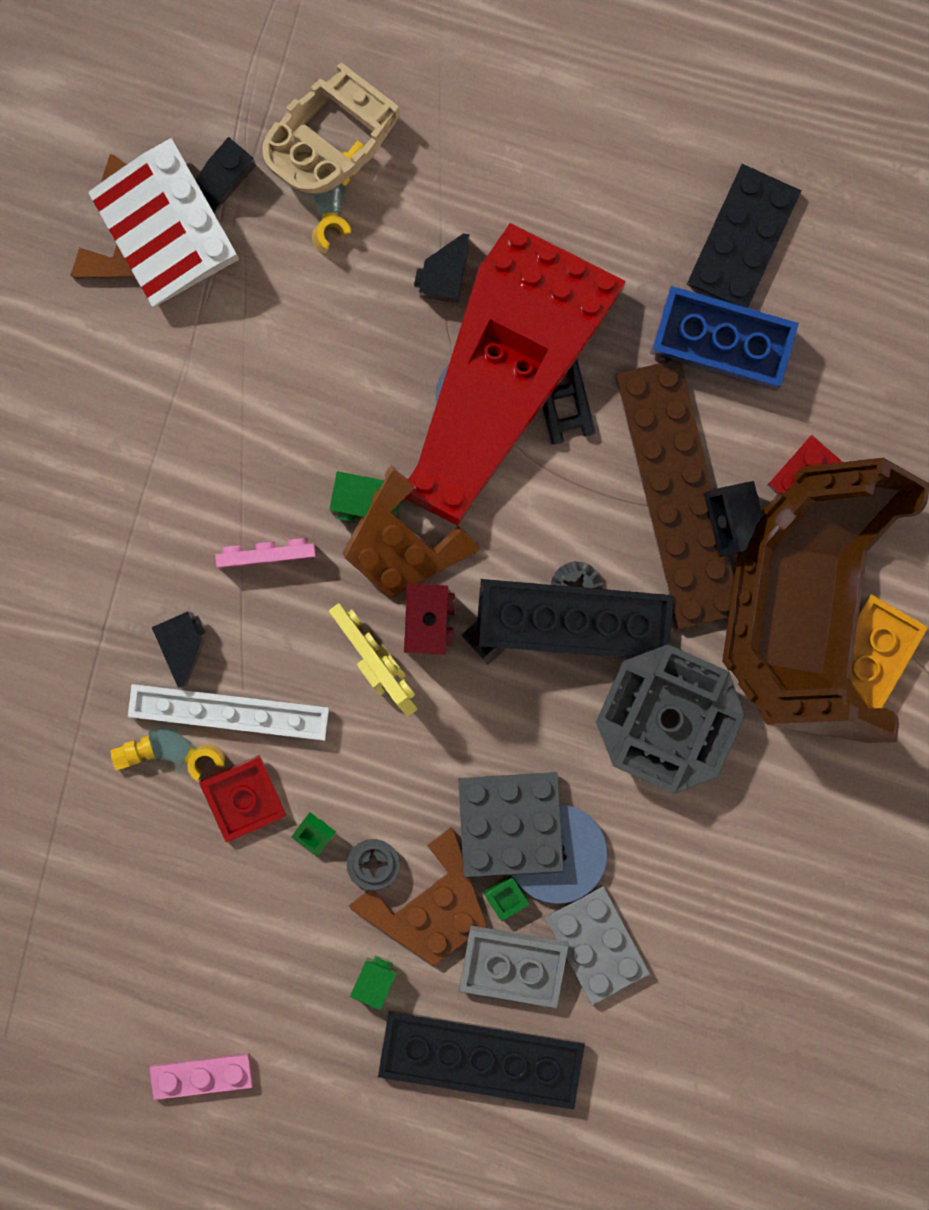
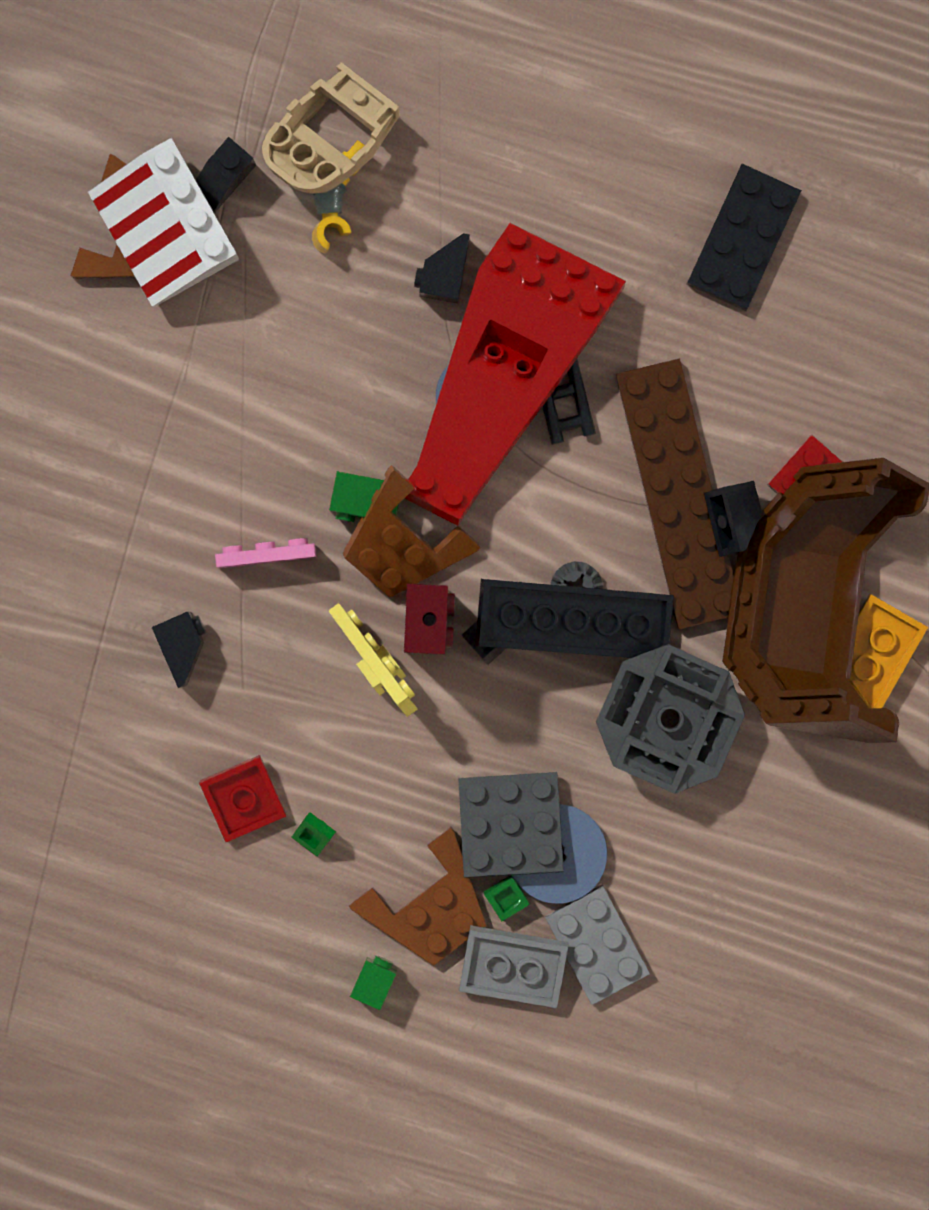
(165, 745): yellow piece -> none
(201, 1076): bright pink plate -> none
(228, 712): white plate -> none
(383, 854): dark grey gear -> none
(481, 1059): black plate -> none
(724, 338): blue brick -> none

